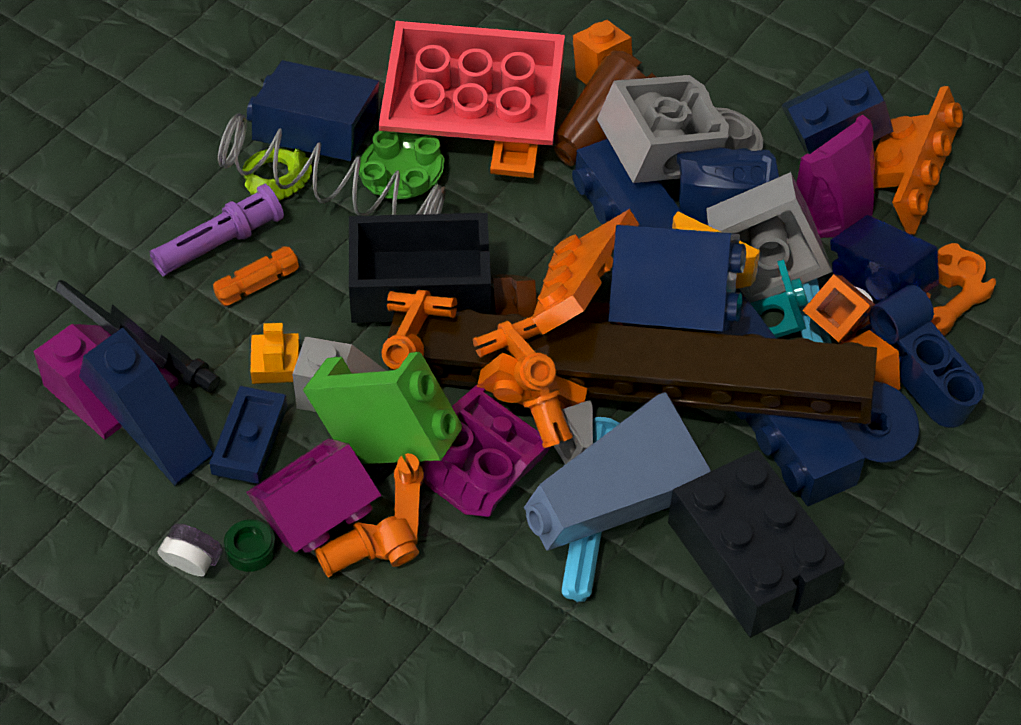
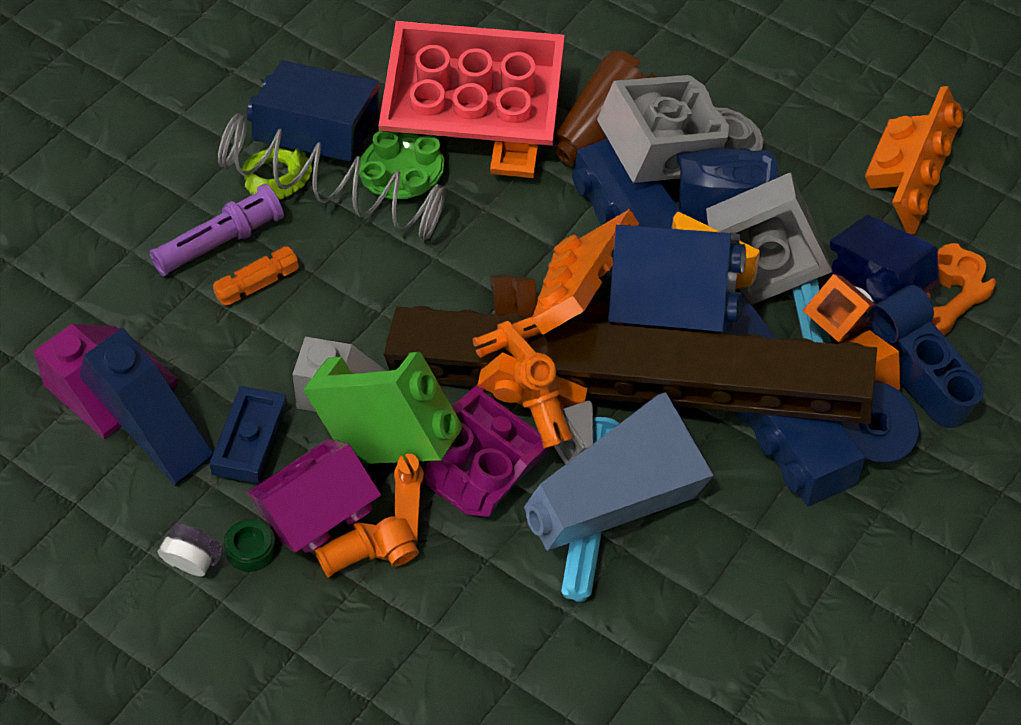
(194, 371): black piece -> none
(273, 355): light orange tile -> none
(418, 253): black piece -> none
(418, 308): orange pin -> none
(596, 43): orange brick -> none
(754, 542): black piece -> none
(788, 302): teal bracket -> none
(835, 106): dark blue slope -> none
(840, 179): magenta slope -> none

